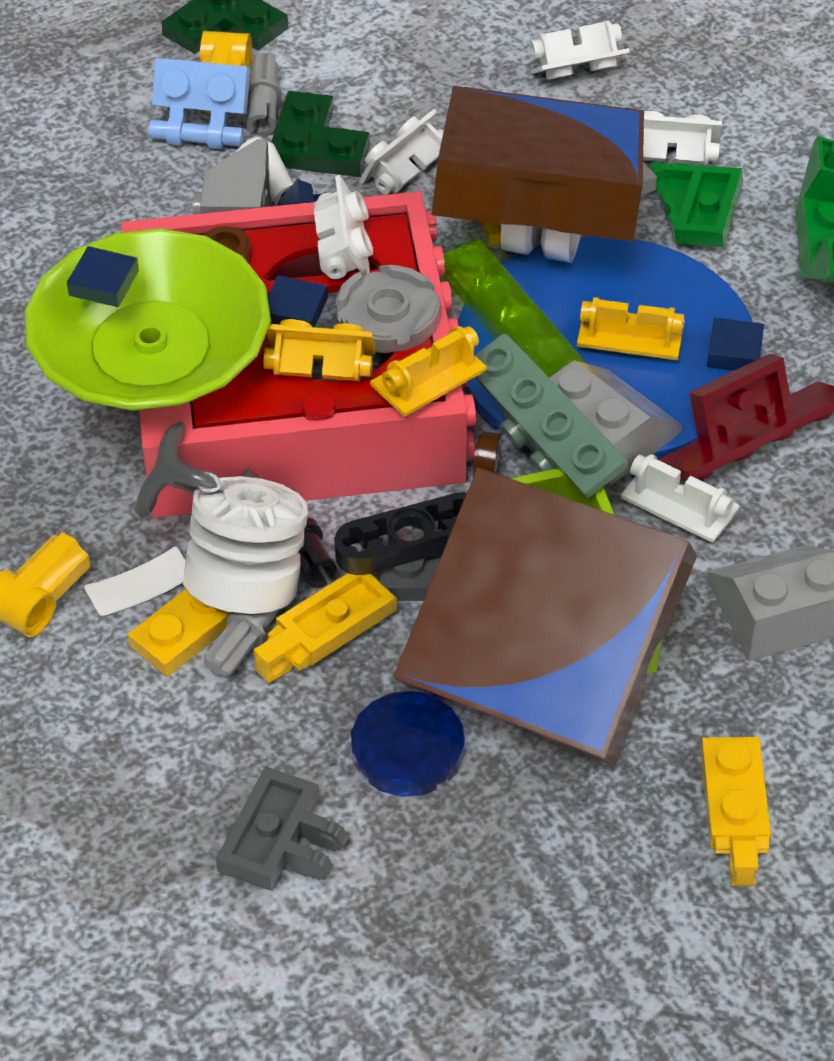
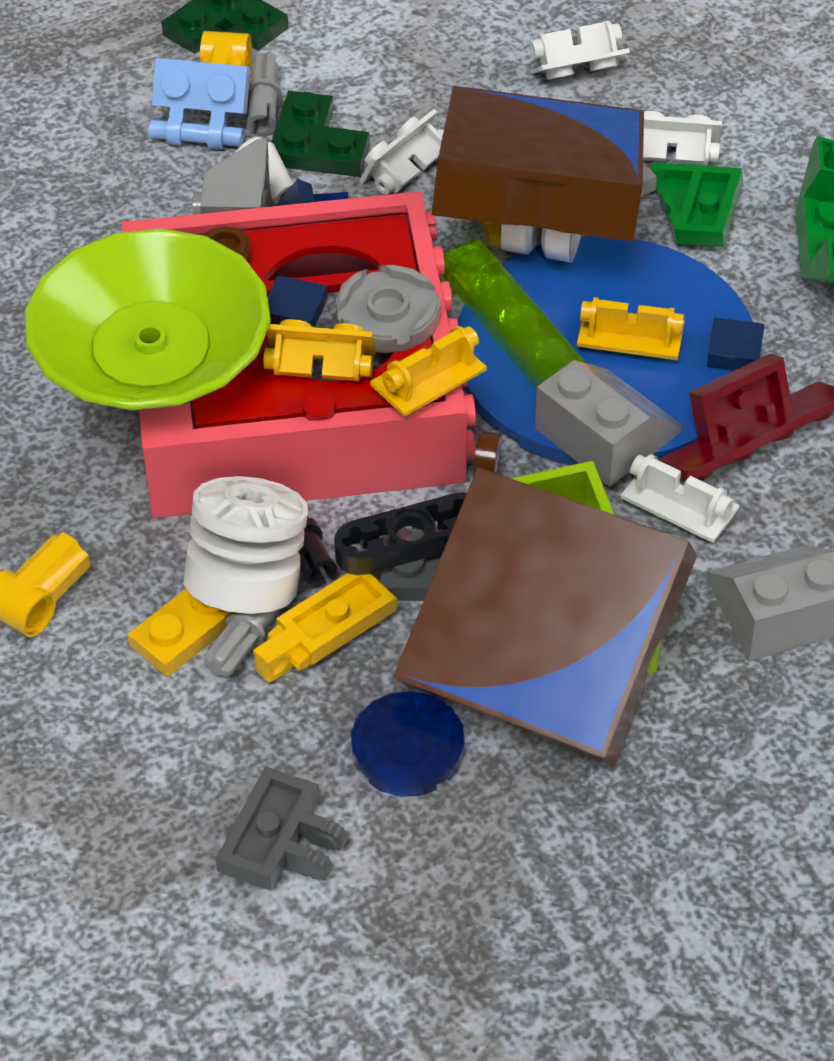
(103, 276): dark blue tile -> none
(138, 584): white sticker -> none
(176, 473): dark grey piece -> none
(341, 230): white hinge -> none
(546, 419): sand green bracket -> none
(736, 803): yellow hinge -> none

